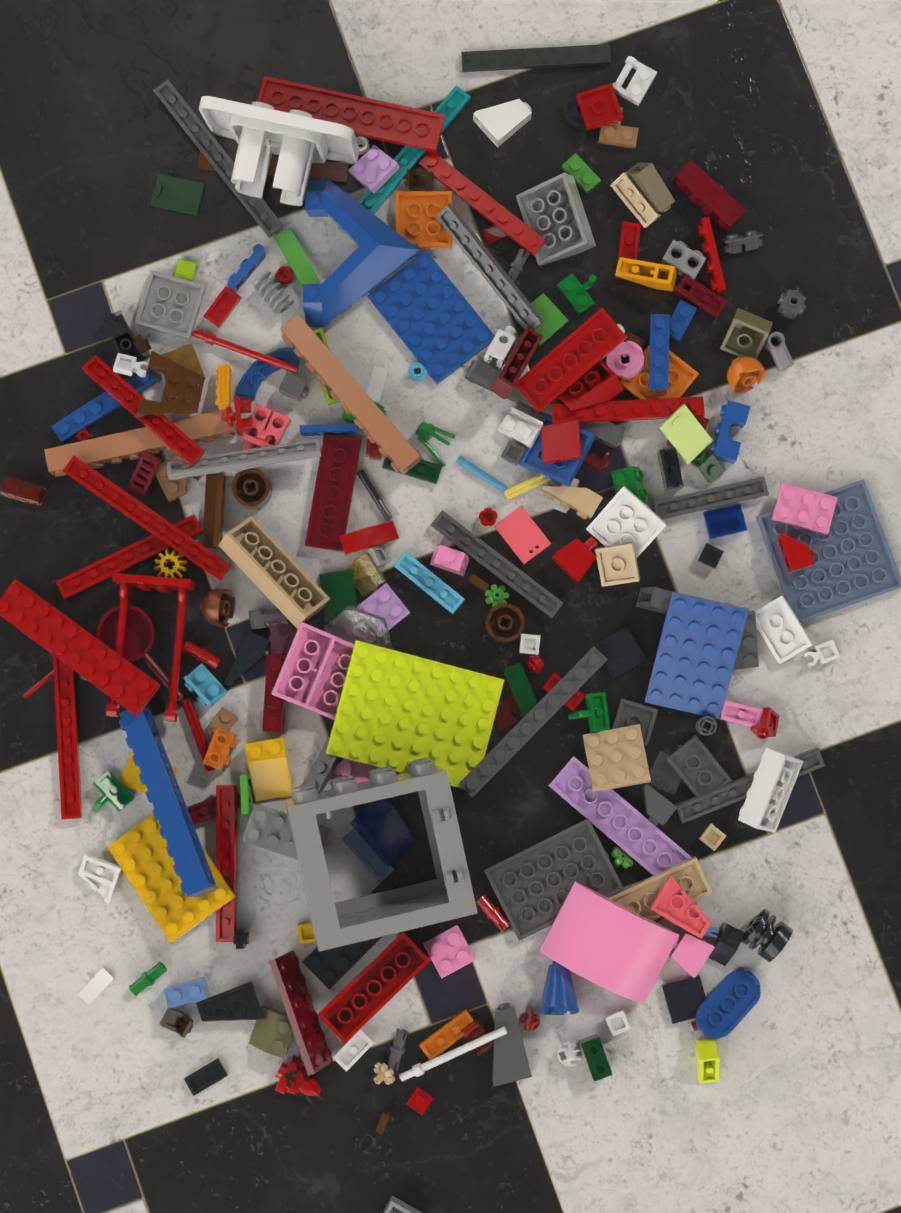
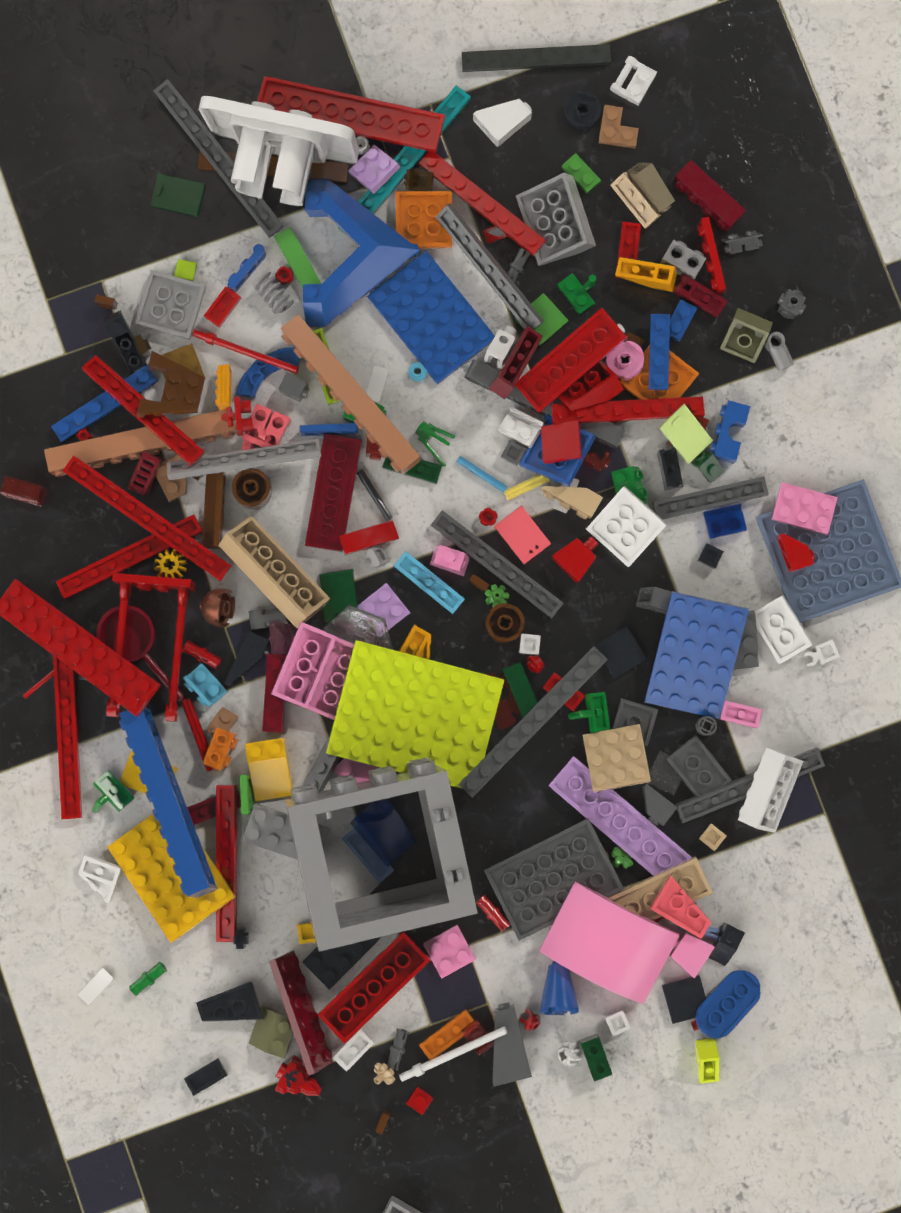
(106, 302): none -> reddish brown tile
(127, 365): white plate -> none
(177, 1021): dark brown bracket -> none
(186, 992): medium blue brick -> none
(366, 574): clear yellow piece -> none
(417, 643): none -> light orange wing
(599, 107): red tile -> none
(617, 564): tan plate -> none
(744, 373): orange cylinder -> none
(768, 724): red bracket -> none
(770, 937): black wheel -> none

